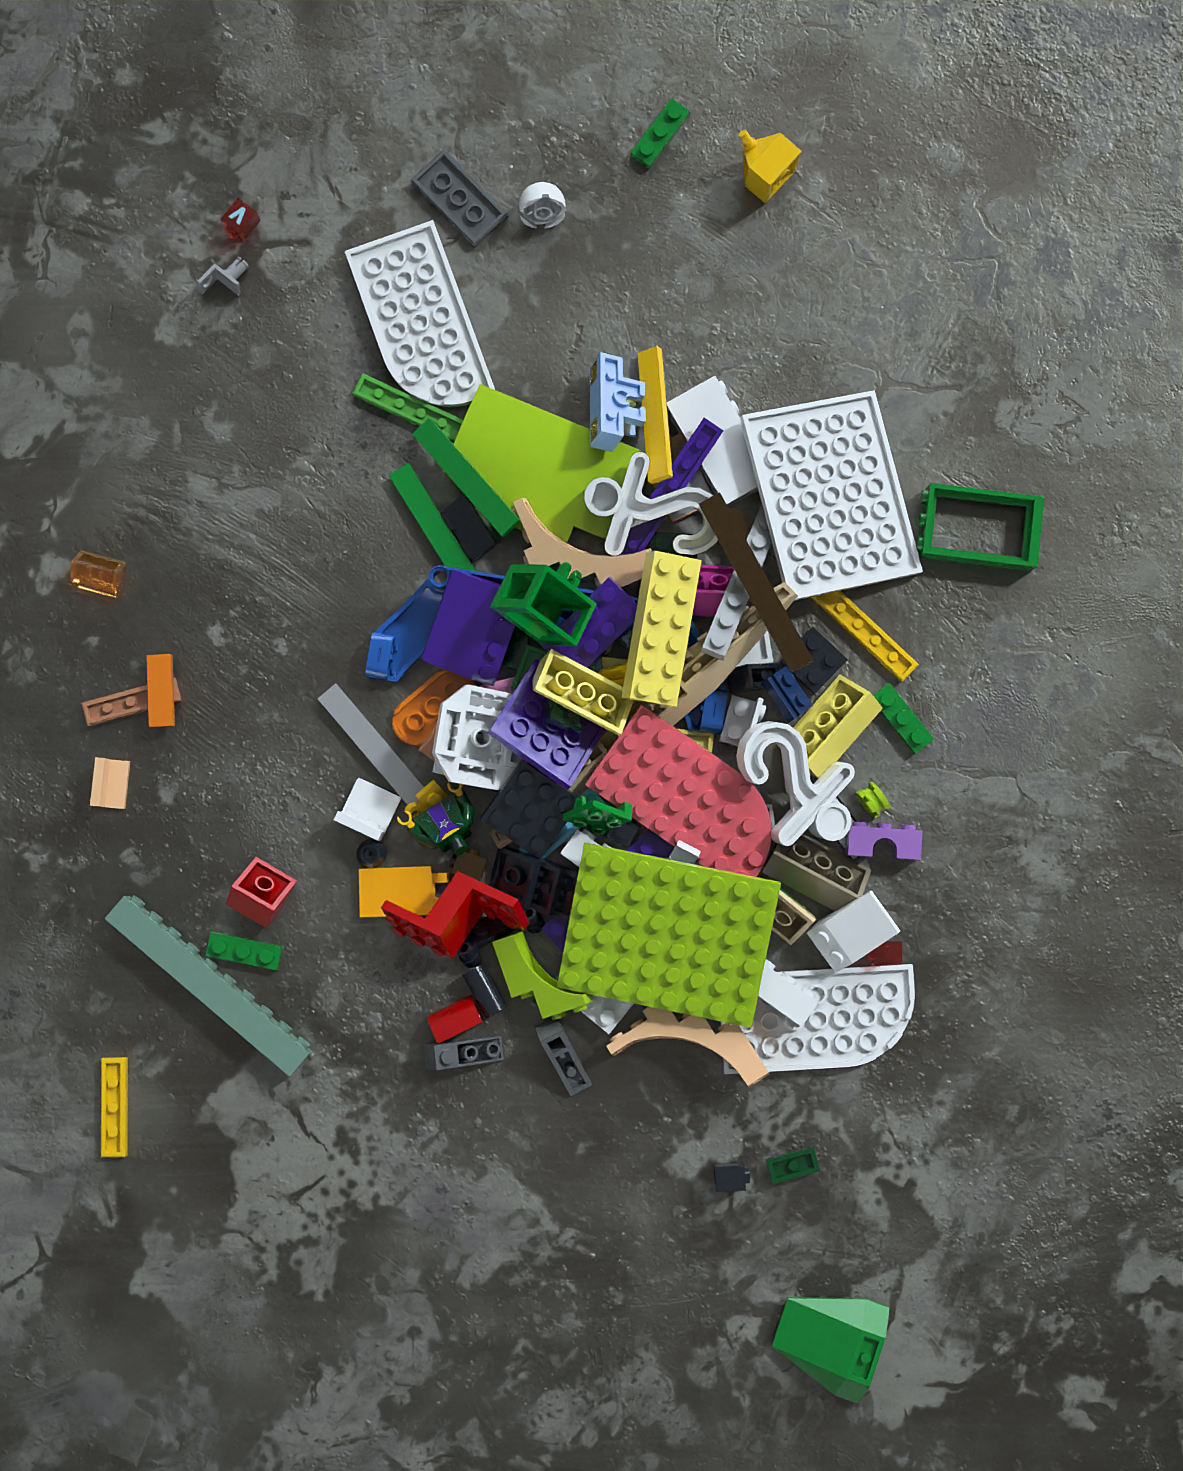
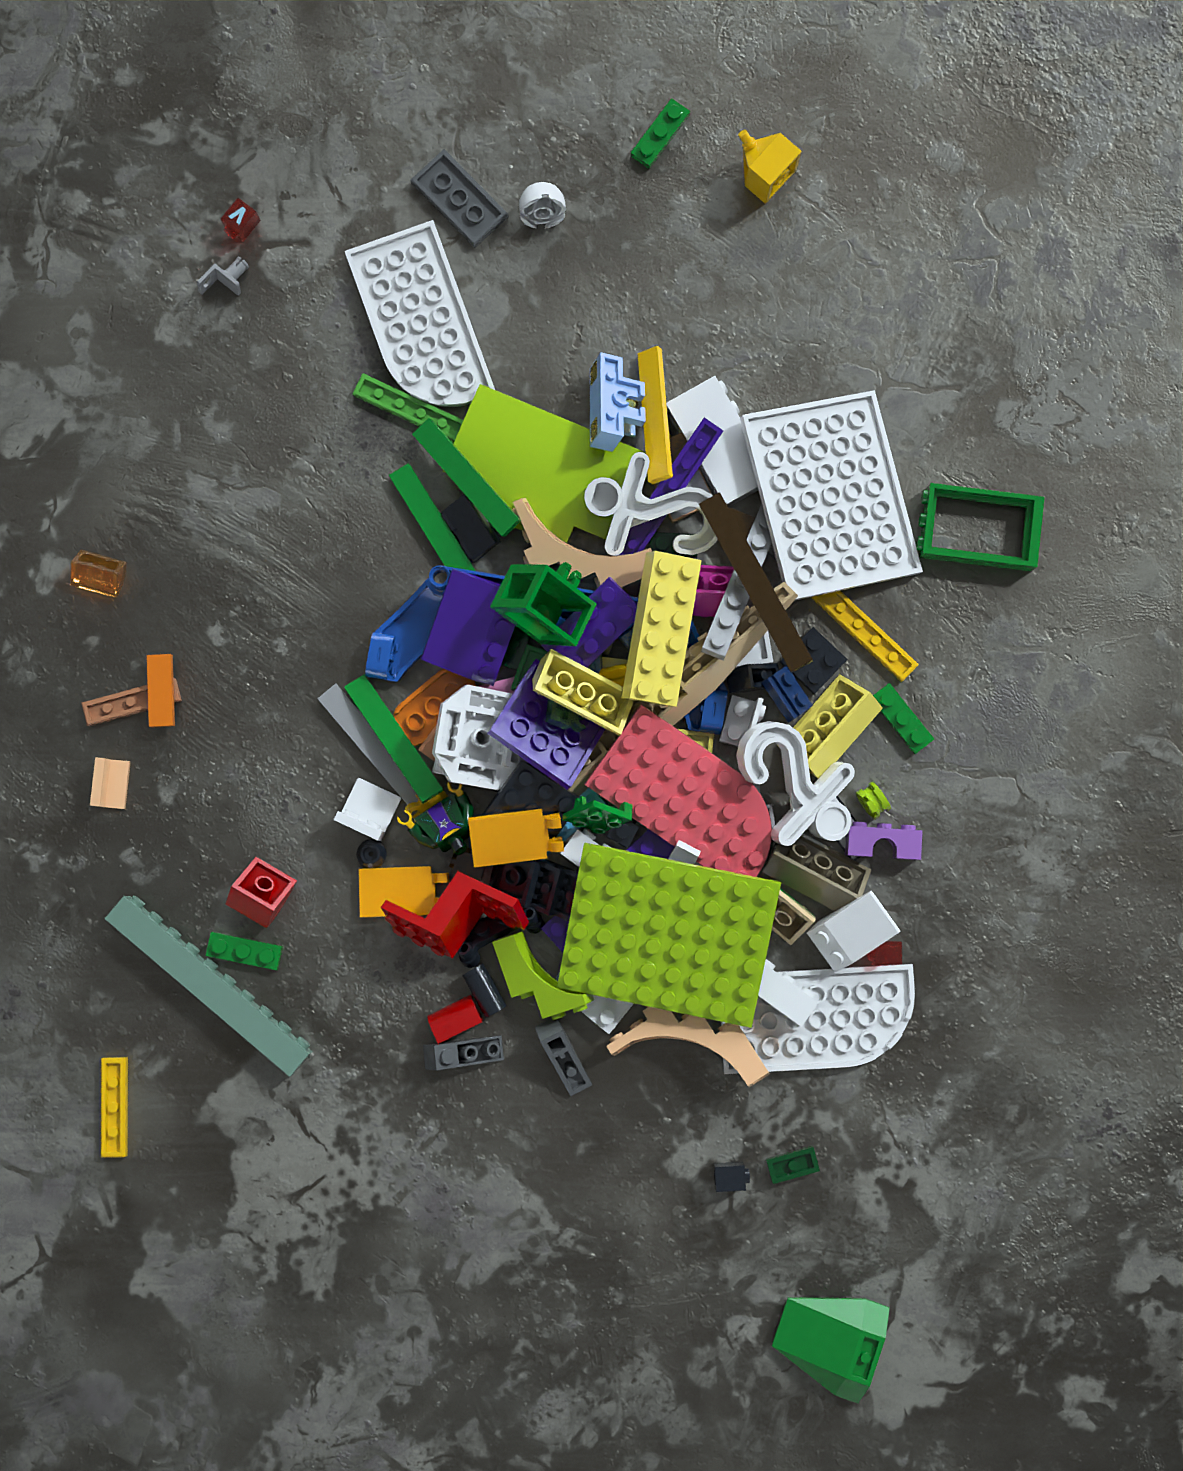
(393, 739): none -> green tile
(513, 837): none -> light orange tile

